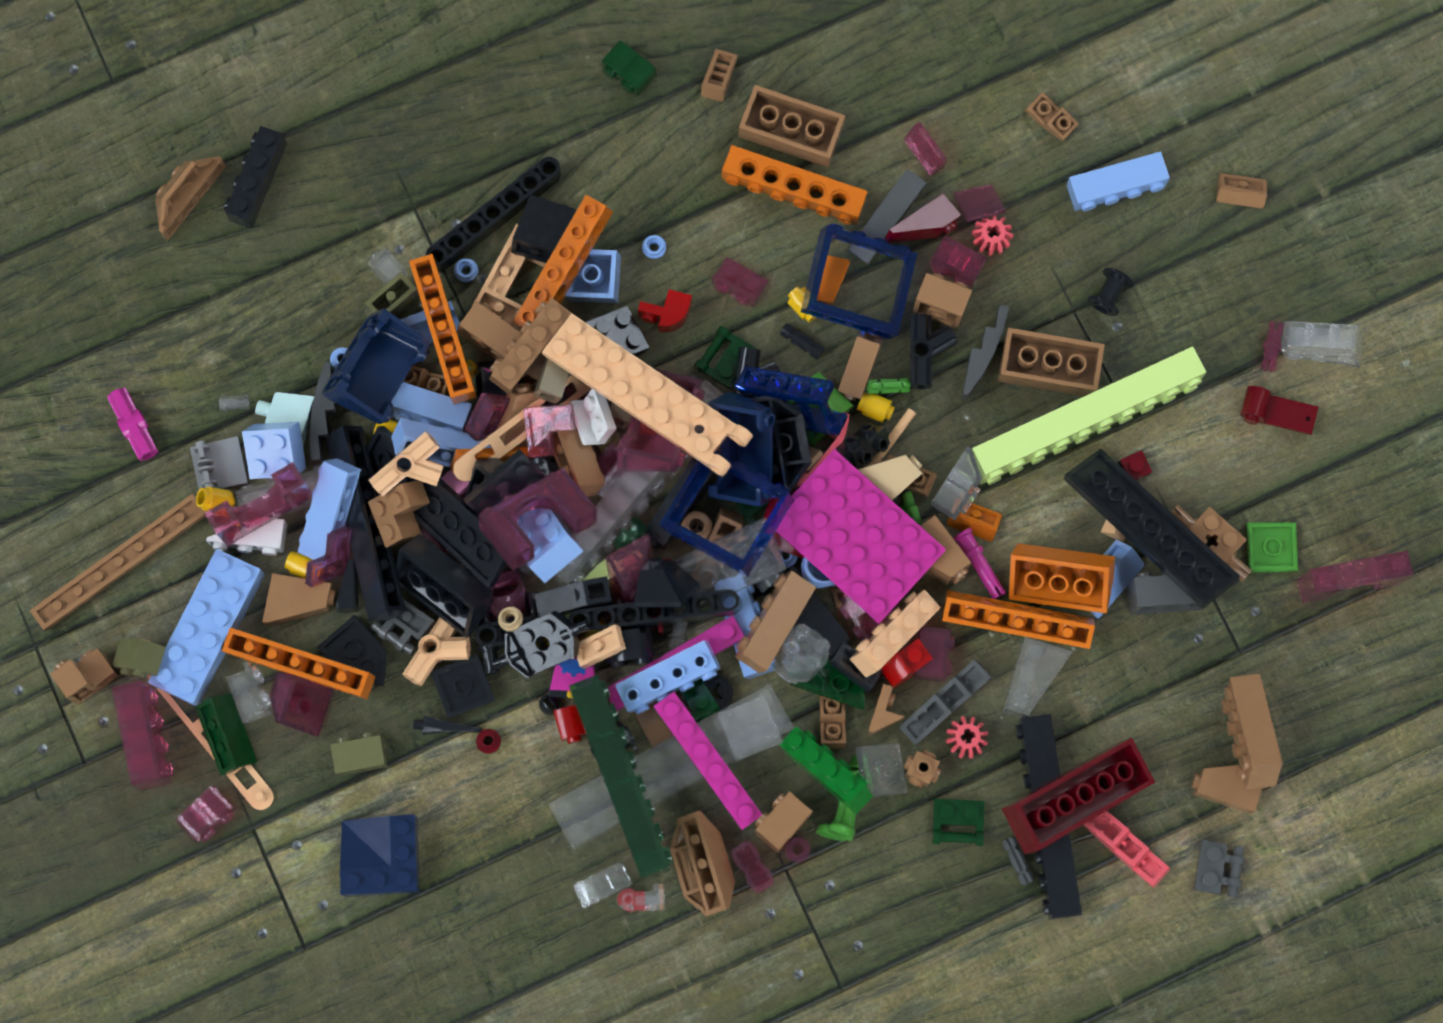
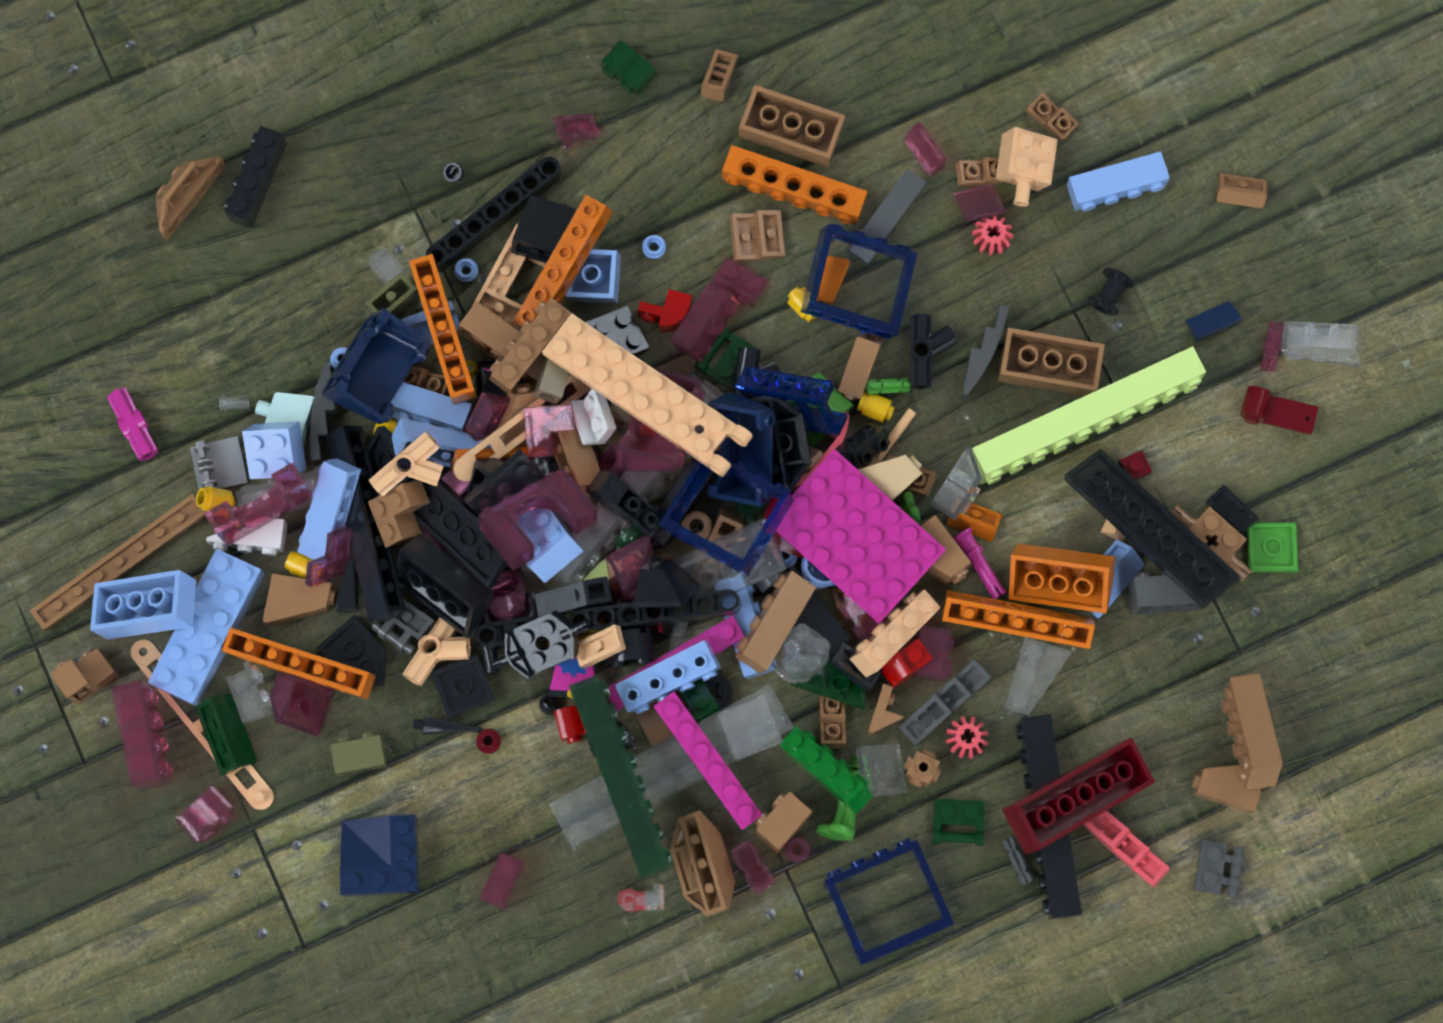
(138, 658): olive brick -> none
(143, 604): none -> light blue brick
(450, 169): none -> black hinge
(502, 881): none -> clear pink brick
(507, 613): tan plate -> none
(575, 128): none -> clear pink slope
(602, 884): clear slope -> none
(624, 502): none -> black slope
(704, 321): none -> clear pink brick
(757, 236): none -> medium nougat slope
(802, 341): black axle -> none
(879, 858): none -> clear blue window
(927, 222): slope -> none
(942, 300): medium nougat brick -> none
(957, 261): clear pink brick -> none
(977, 172): none -> medium nougat slope
(1026, 161): none -> light nougat brick
(1213, 321): none -> dark blue slope
(1232, 509): none -> black plate
(1380, 571): clear pink arch -> none

